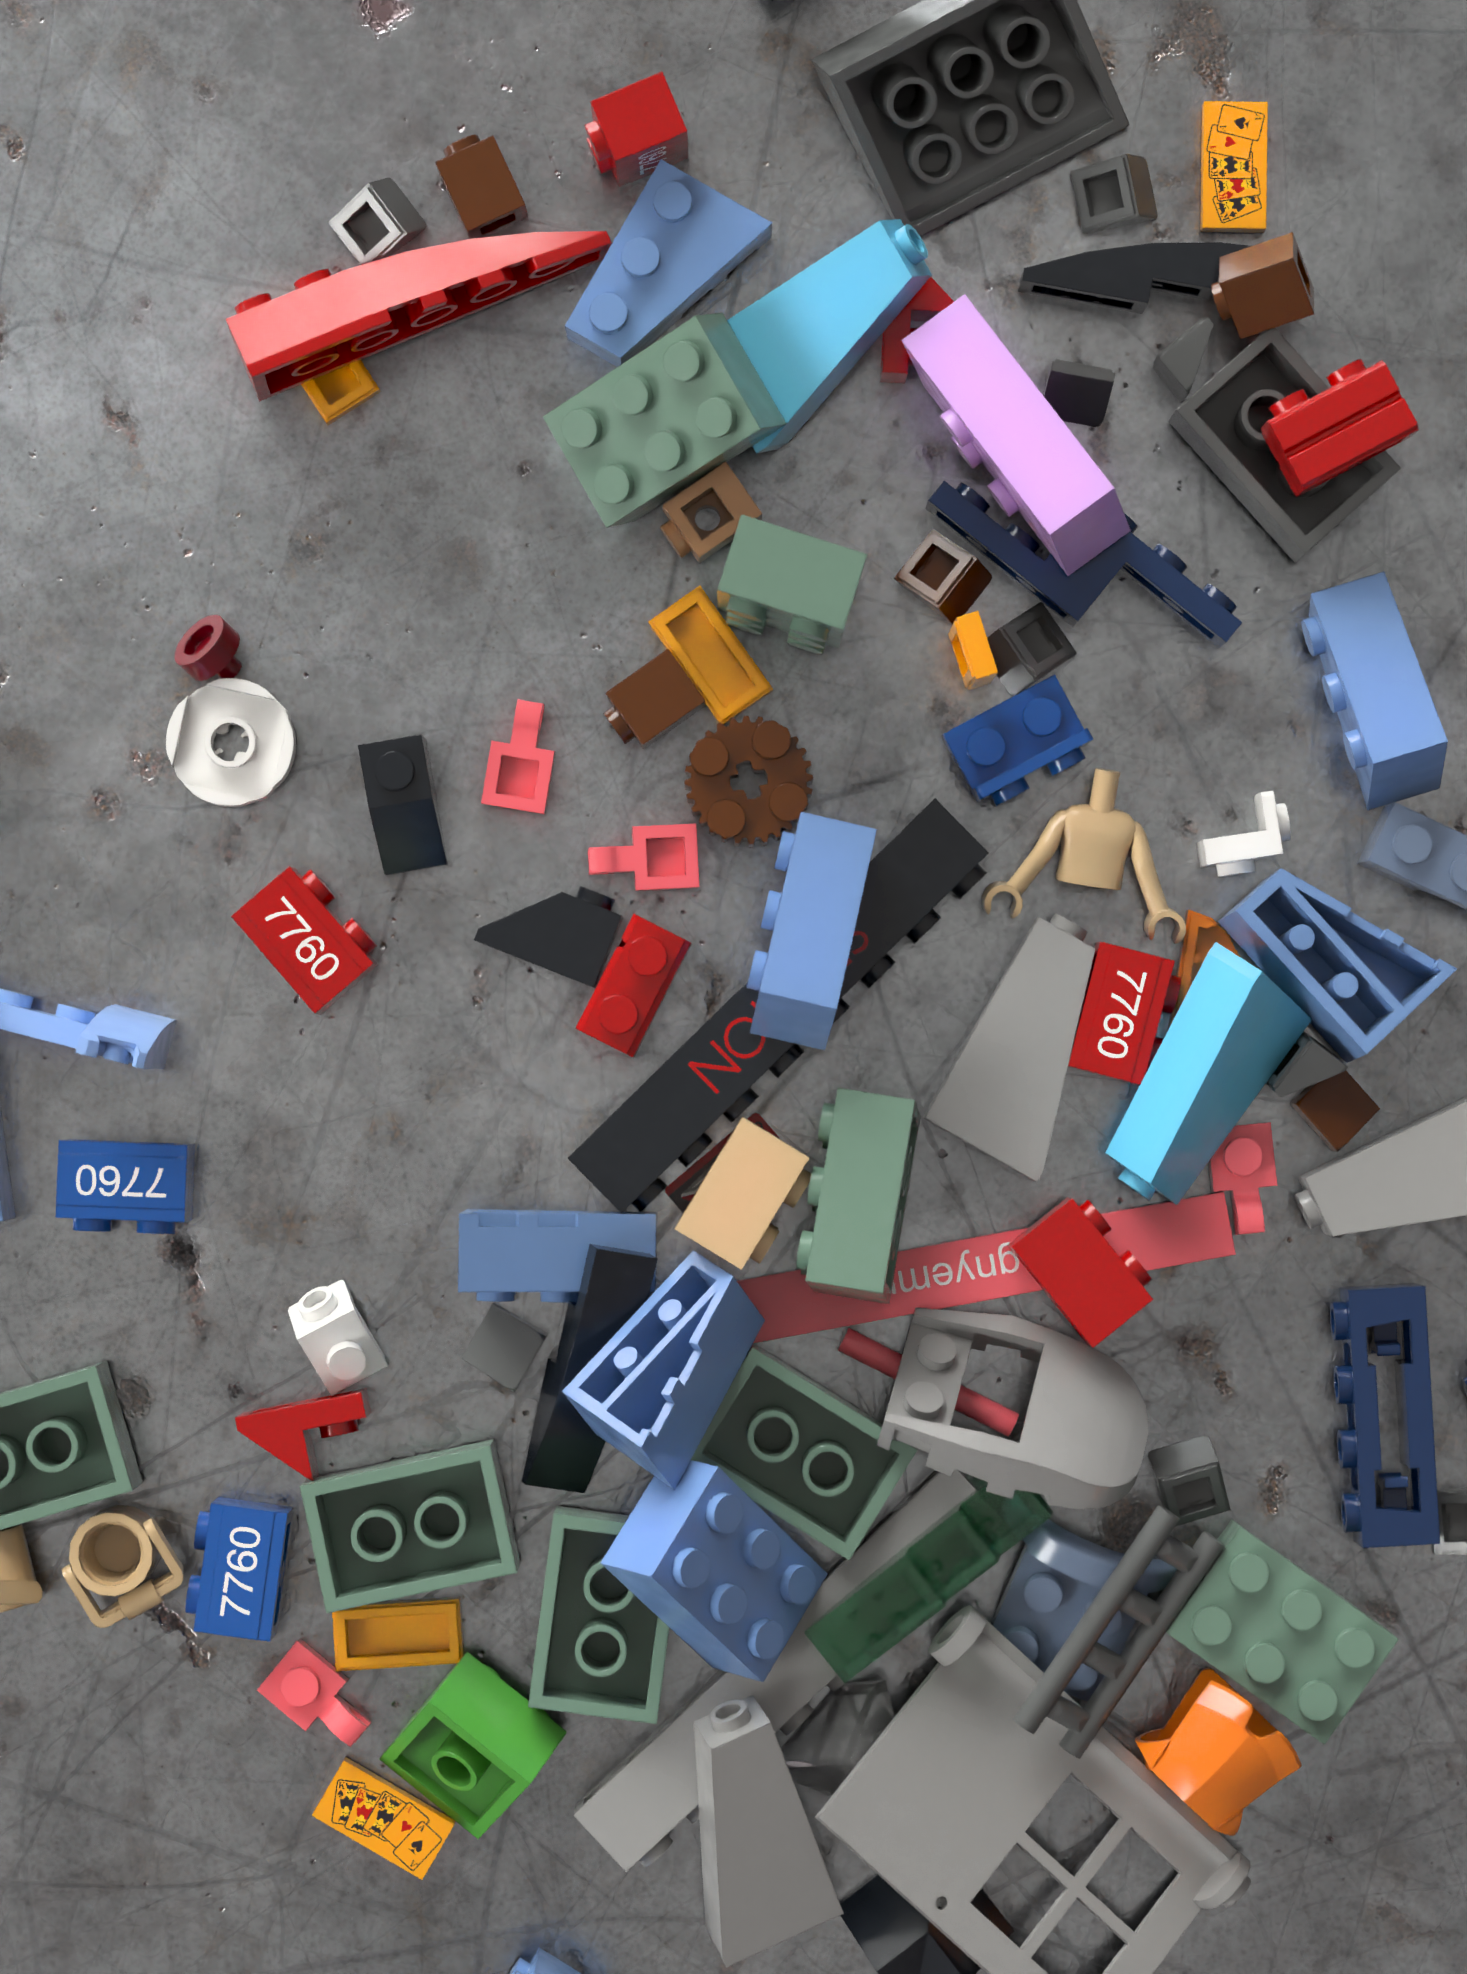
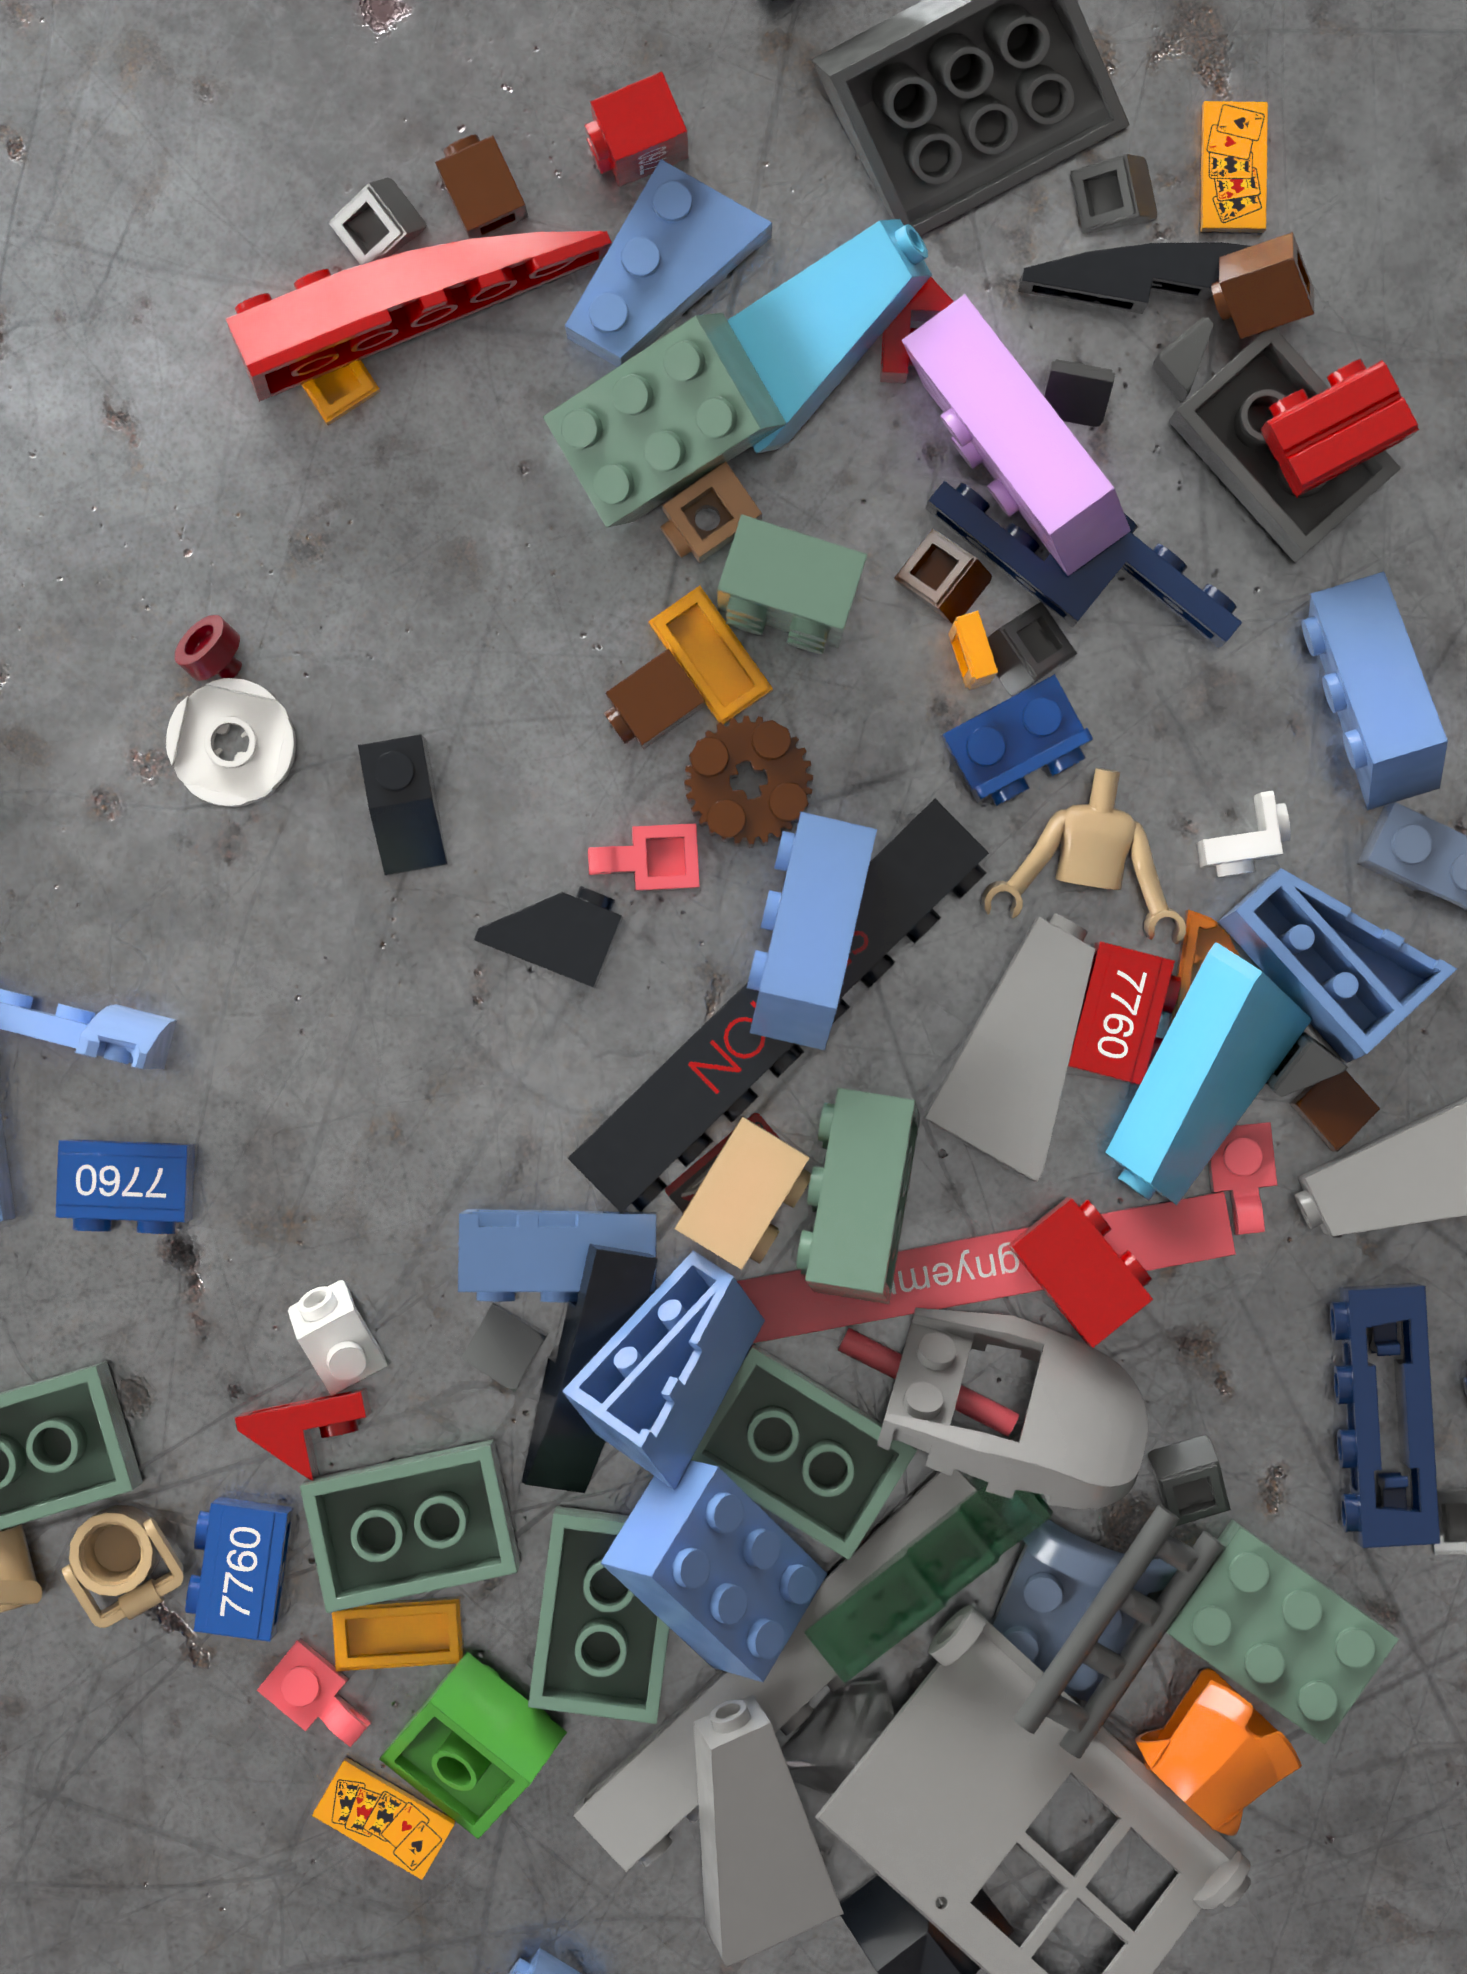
(306, 938): red brick -> none
(519, 771): coral plate -> none
(633, 985): red brick -> none

